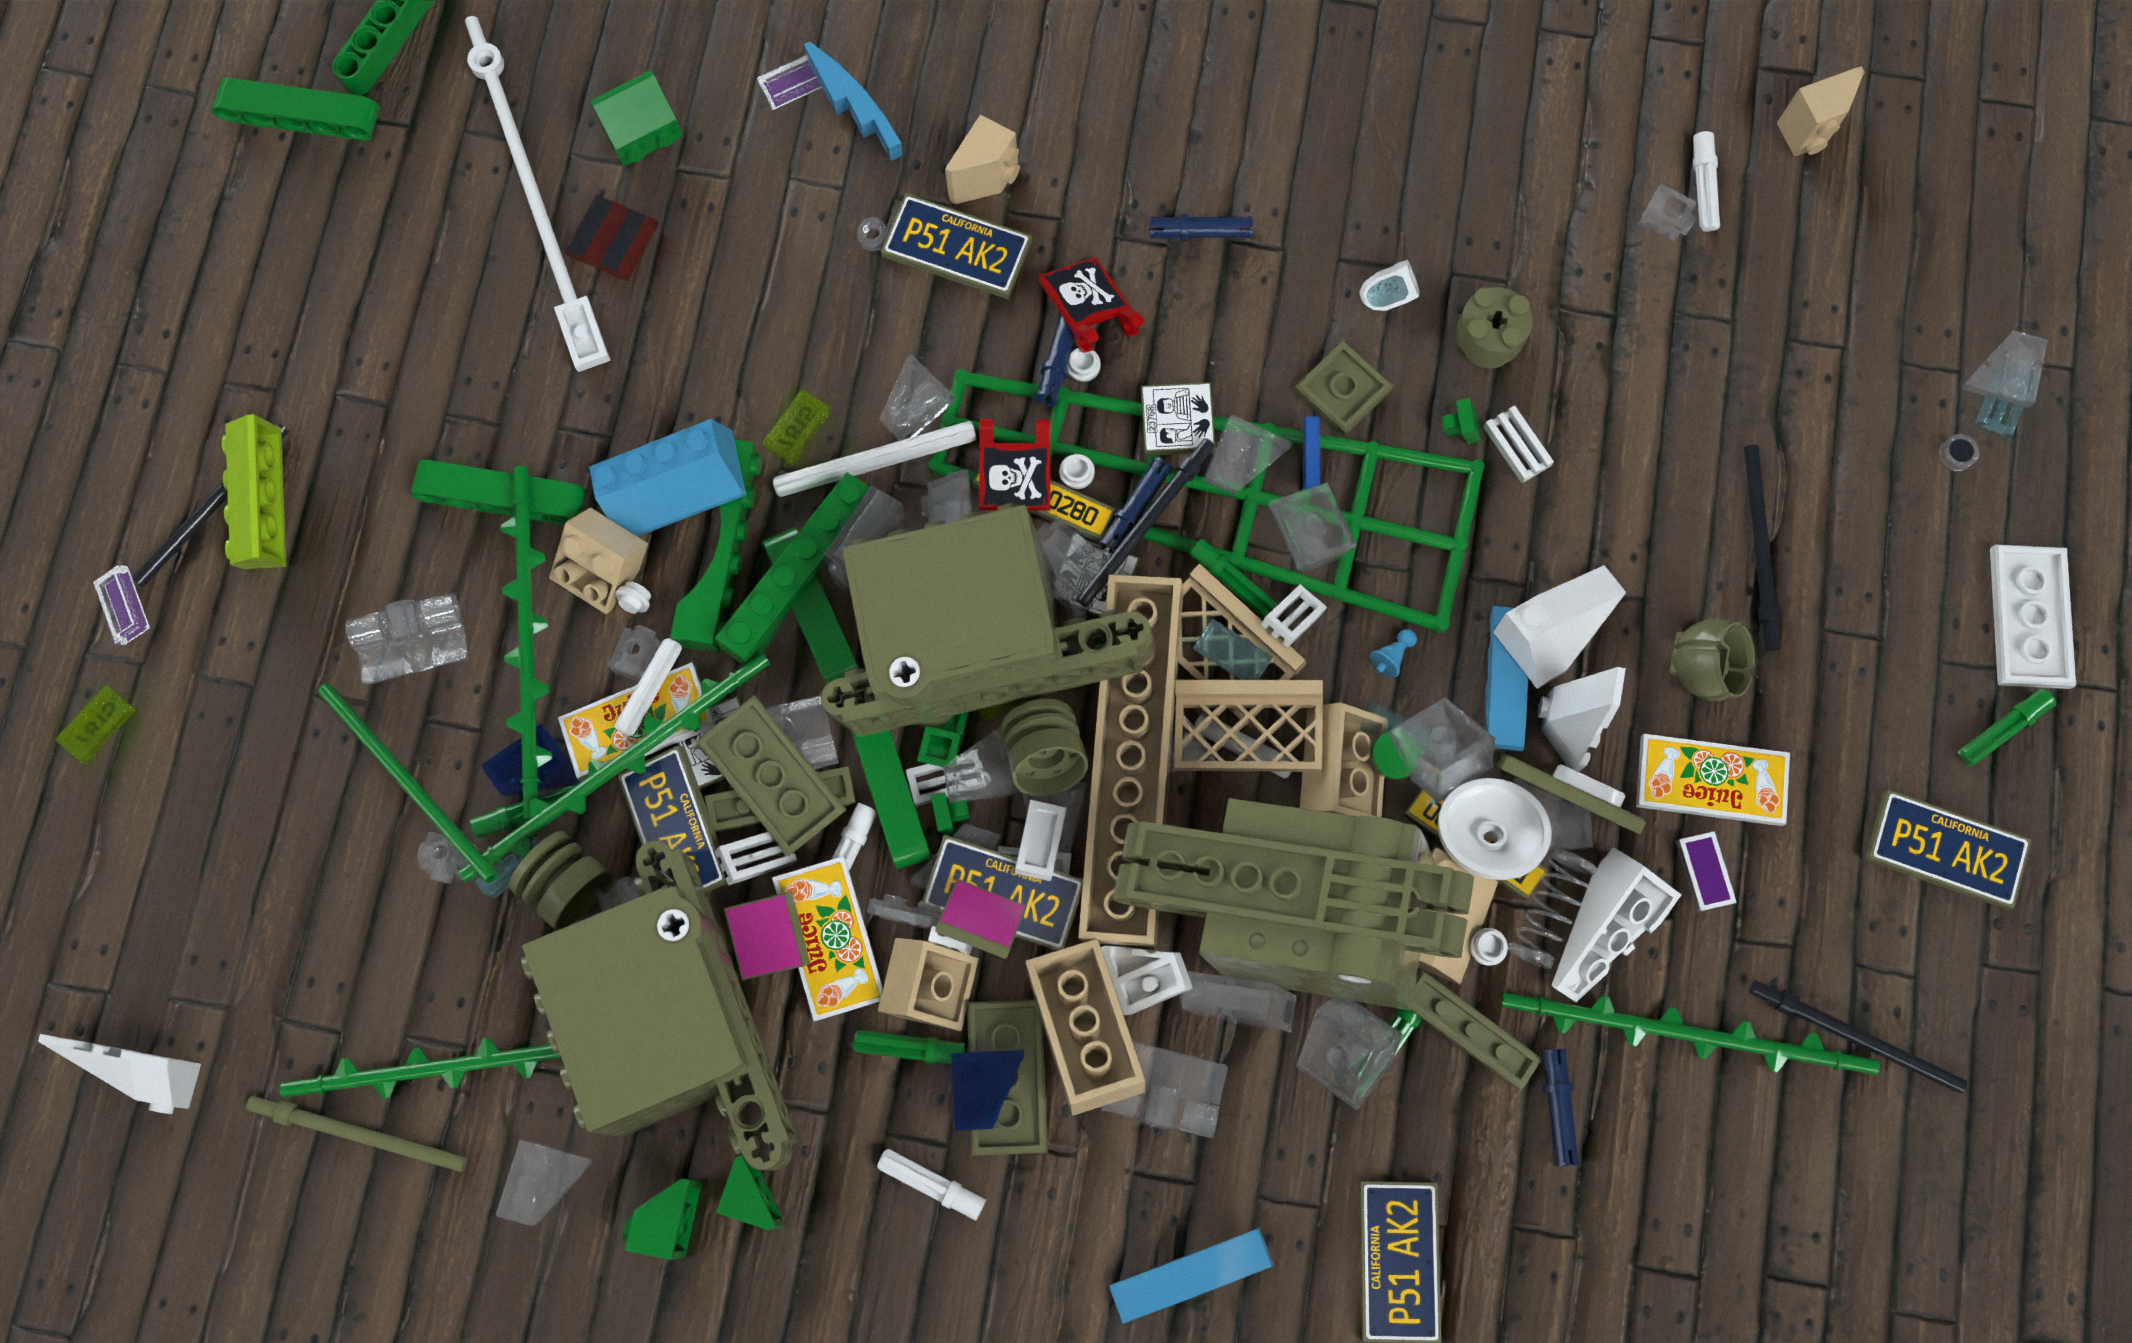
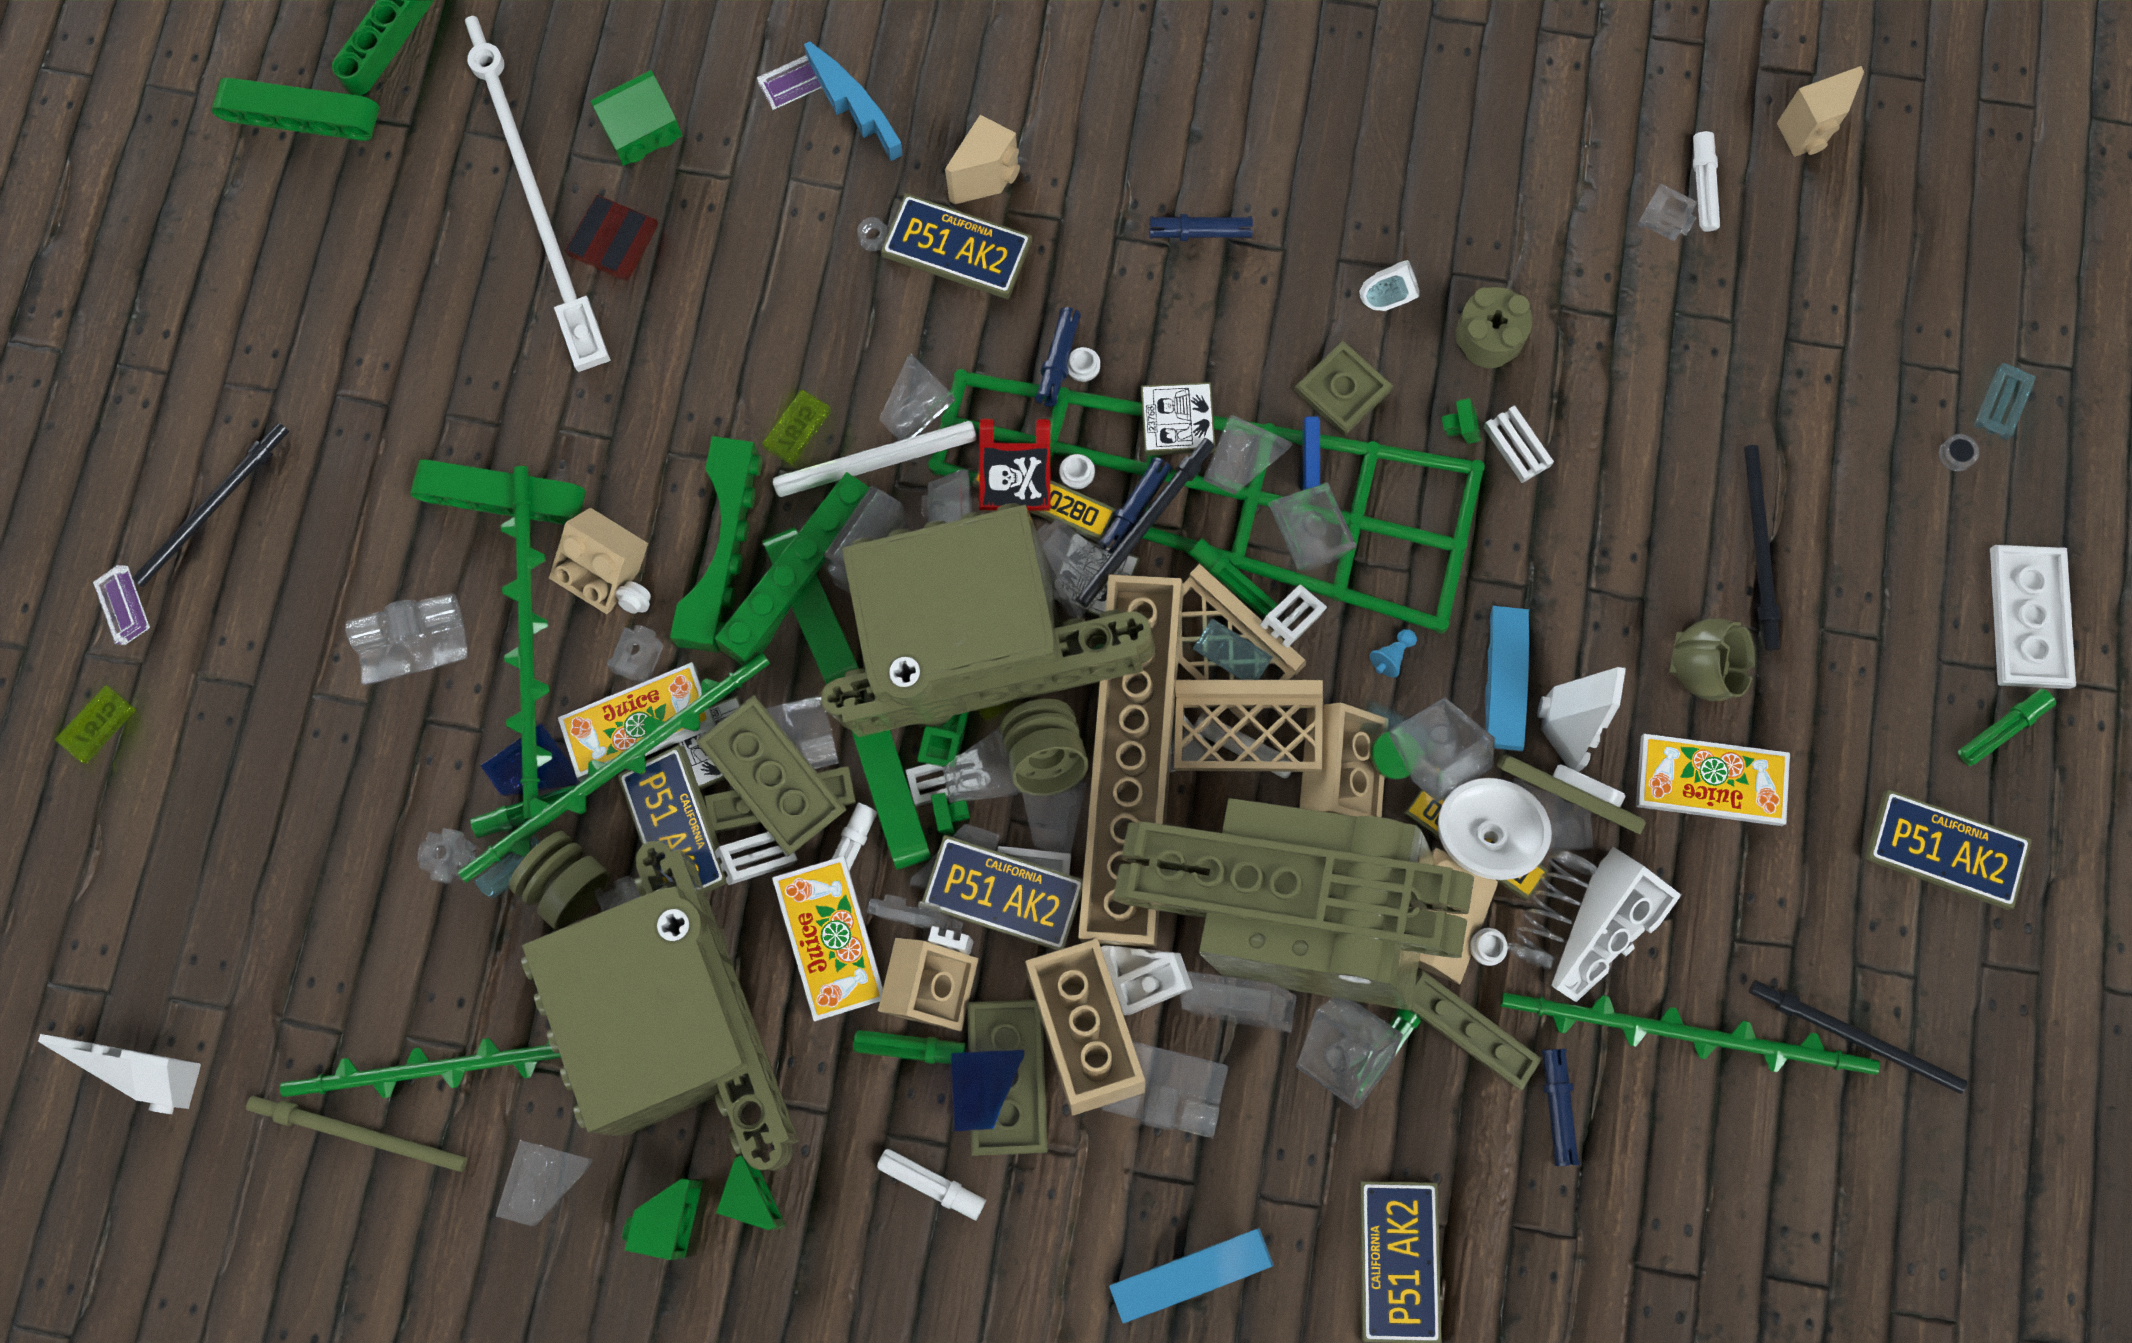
(254, 493): lime slope -> none
(408, 784): green piece -> none
(648, 687): white axle -> none
(669, 478): dark azure slope -> none
(767, 936): dark pink tile -> none
(980, 918): dark pink tile -> none
(1040, 840): white tile -> none
(1087, 297): flag -> none
(1557, 624): white wedge -> none
(1706, 872): tile -> none
(2011, 370): clear wing -> none

